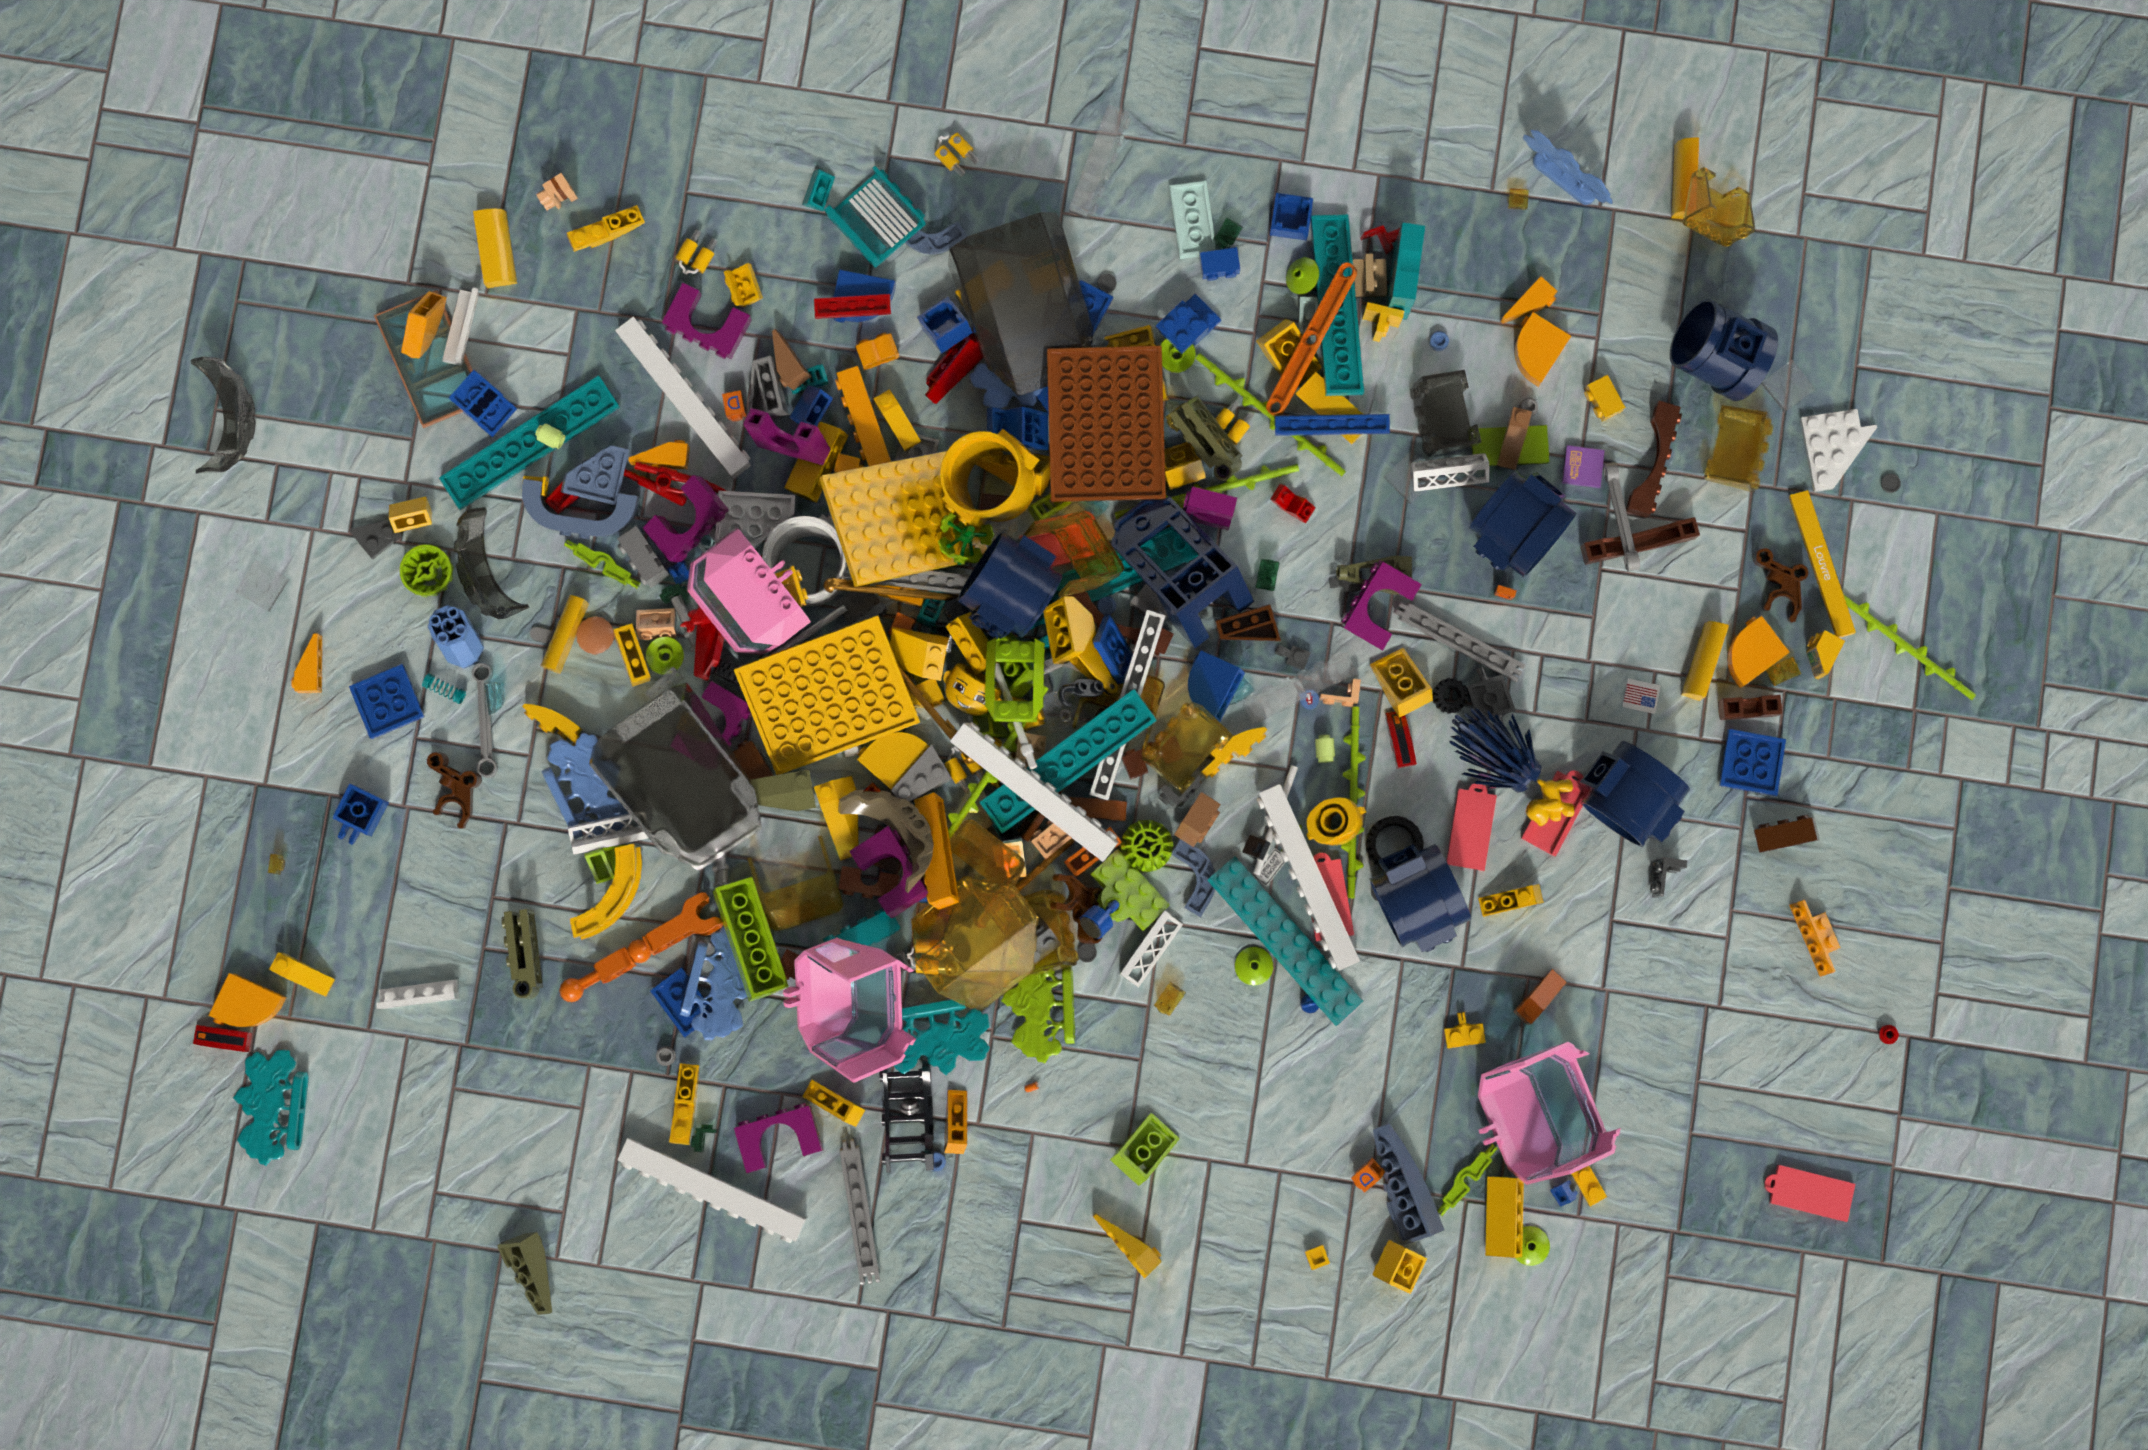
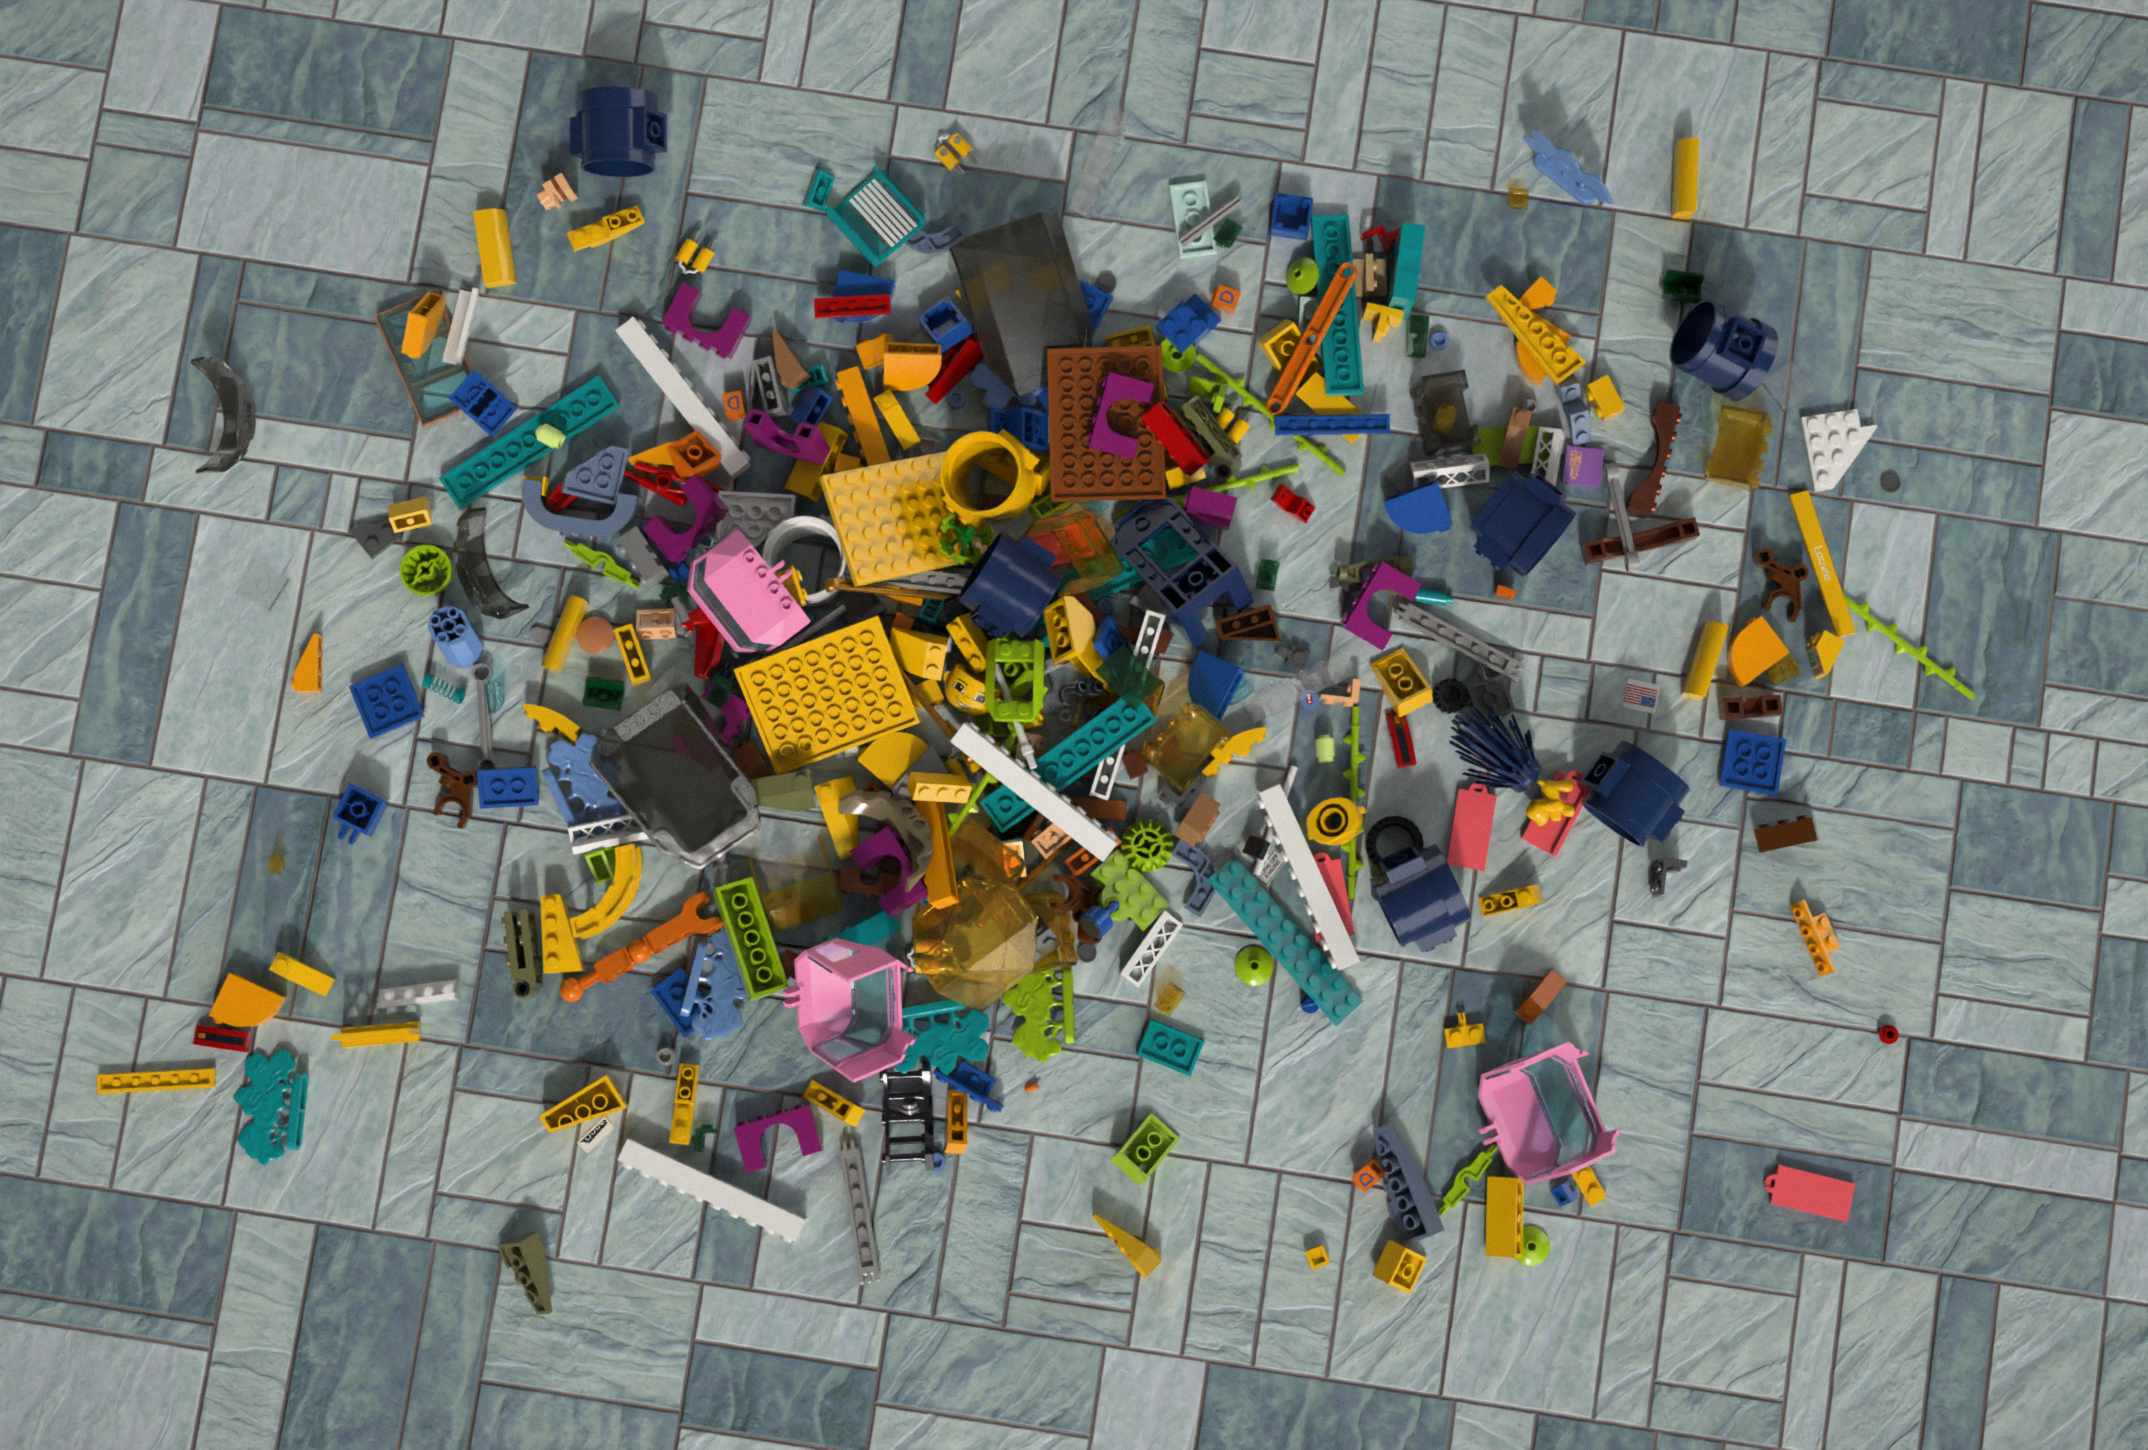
(156, 1080): none -> yellow tile
(378, 1034): none -> yellow fence
(507, 787): none -> blue plate
(558, 944): none -> yellow wedge
(590, 1102): none -> yellow wedge
(595, 1135): none -> white sticker
(604, 693): none -> dark green bracket
(618, 131): none -> dark blue cylinder
(658, 648): lime dish -> none
(694, 456): none -> orange slope
(720, 691): none -> clear green bracket
(743, 285): yellow bracket -> none
(910, 365): none -> light orange brick
(938, 787): none -> yellow brick
(955, 399): none -> medium blue tile
(973, 1082): none -> blue bracket
(1117, 388): none -> magenta arch
(1128, 677): none -> clear green tile
(1170, 1047): none -> teal tile
(1175, 438): none -> red brick
(1210, 220): none -> light grey axle
(1210, 390): none -> lime bracket
(1219, 264): blue brick -> none
(1225, 298): none -> orange brick
(1417, 336): none -> clear green slope
(1420, 509): none -> blue brick
(1433, 597): none -> teal cylinder
(1445, 418): none -> clear yellow bracket
(1544, 346): none -> yellow wing
(1555, 453): none -> white fence
(1575, 410): none -> sand blue arch
(1682, 286): none -> dark green bracket
(1717, 214): clear yellow windscreen -> none

